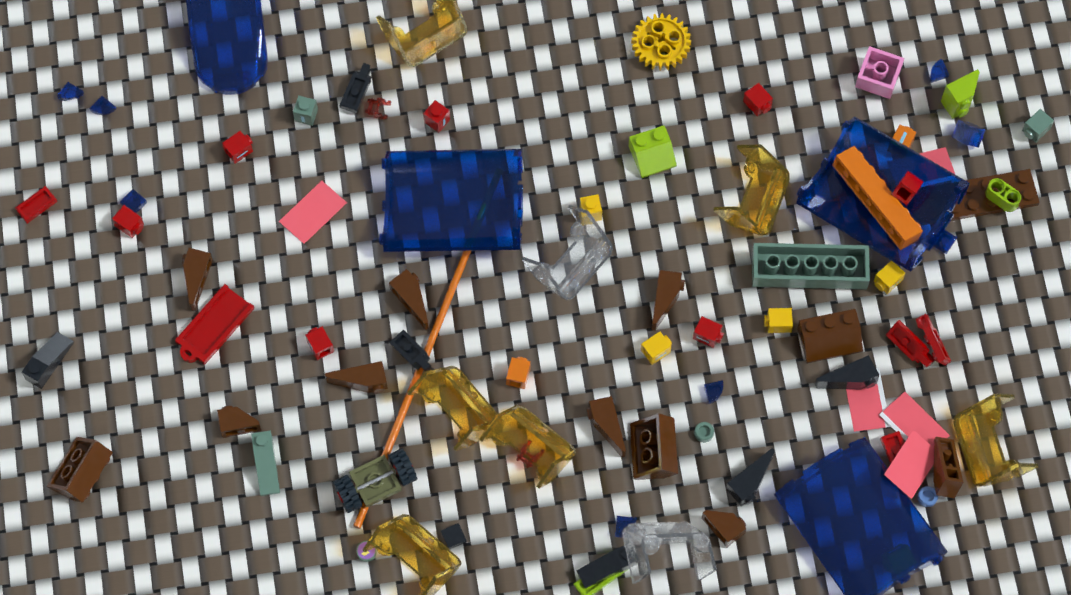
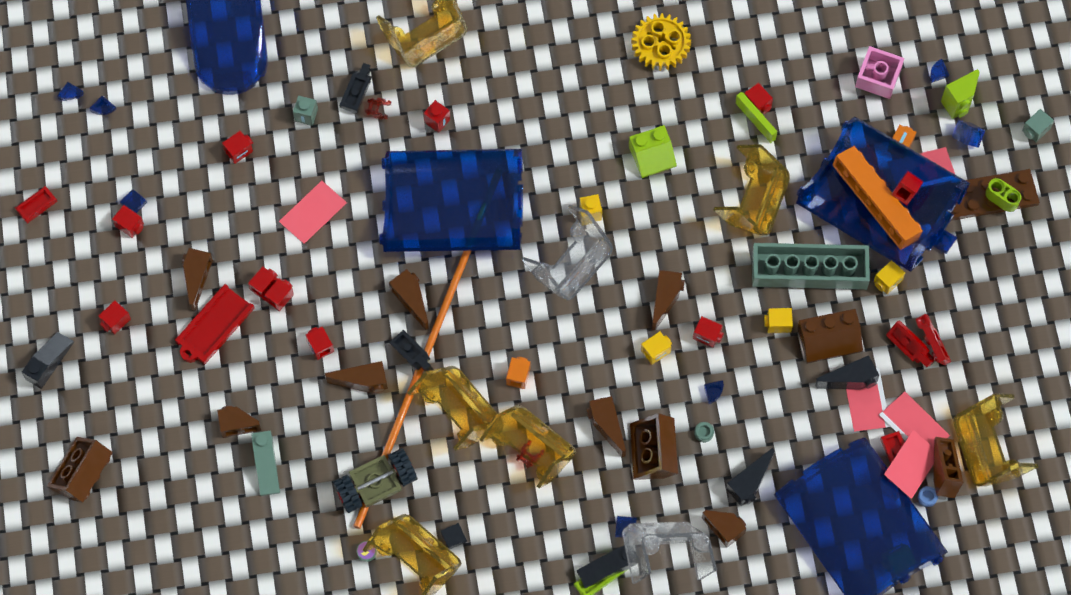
(114, 317): none -> red brick
(270, 288): none -> red piece
(756, 117): none -> lime tile

